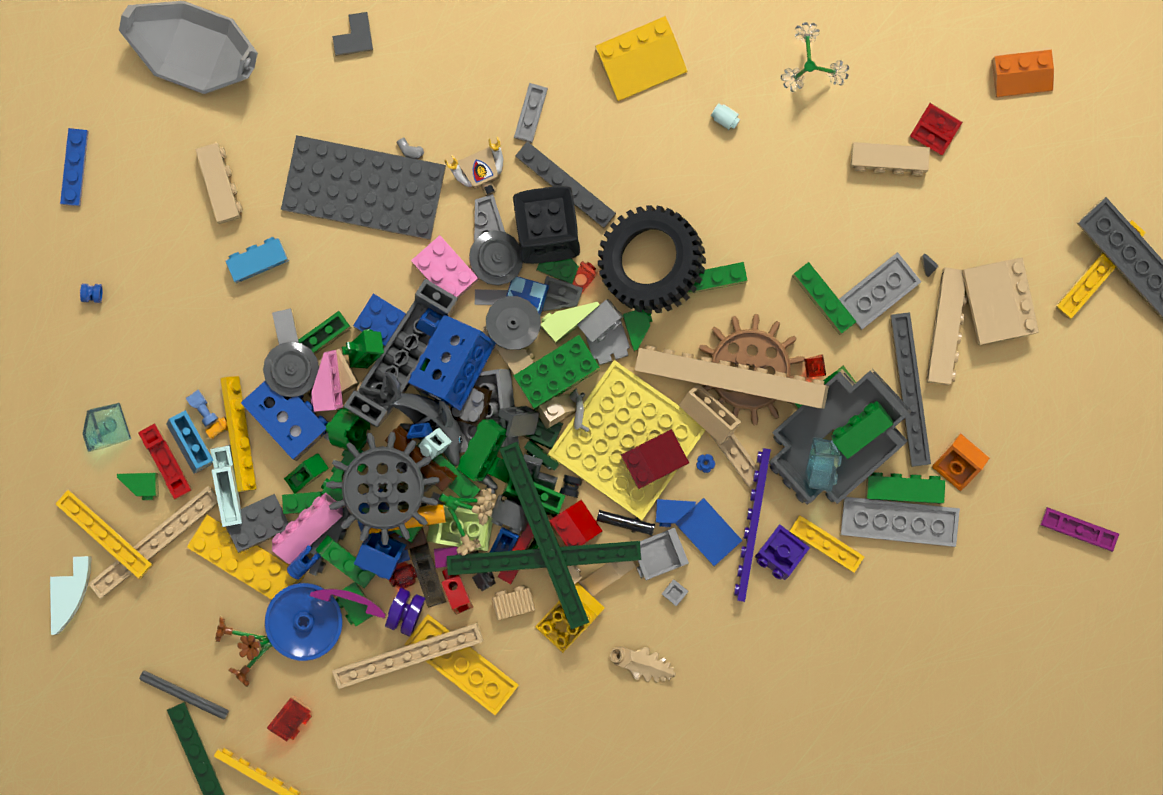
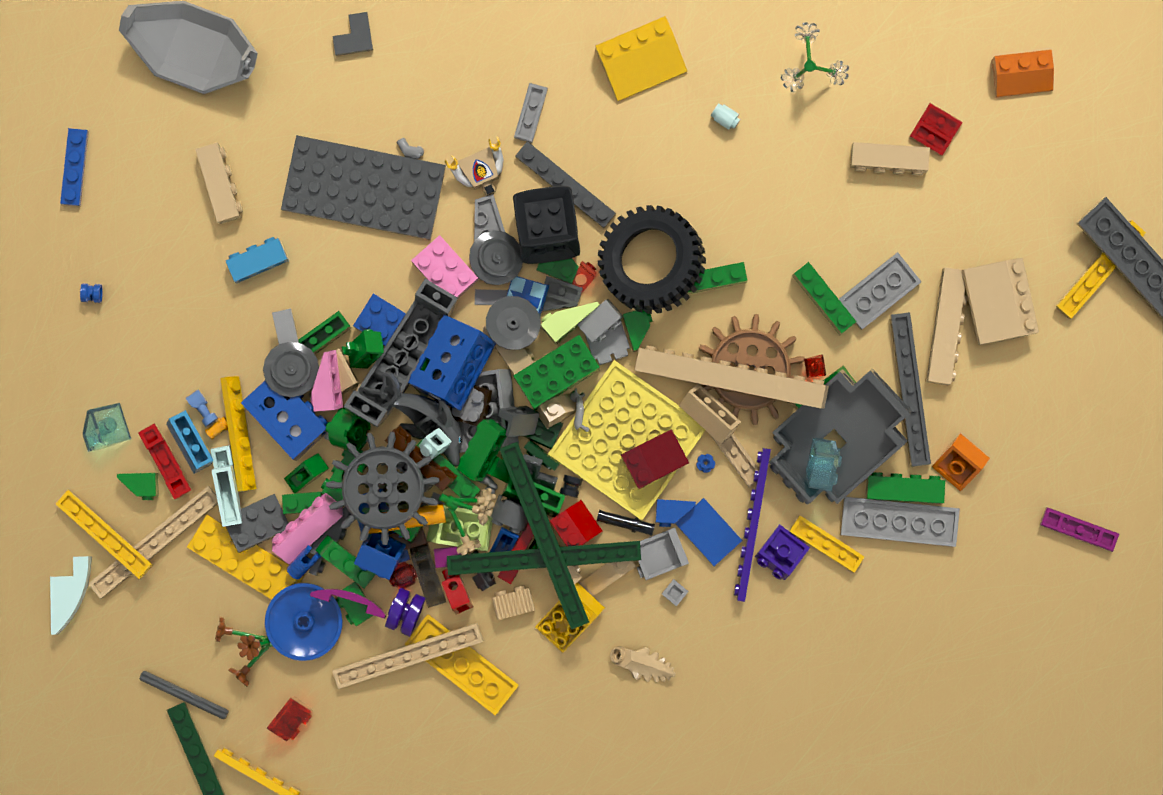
(419, 430): blue slope -> none
(429, 322): blue slope -> none
(861, 429): green brick -> none
(928, 264): dark grey slope -> none

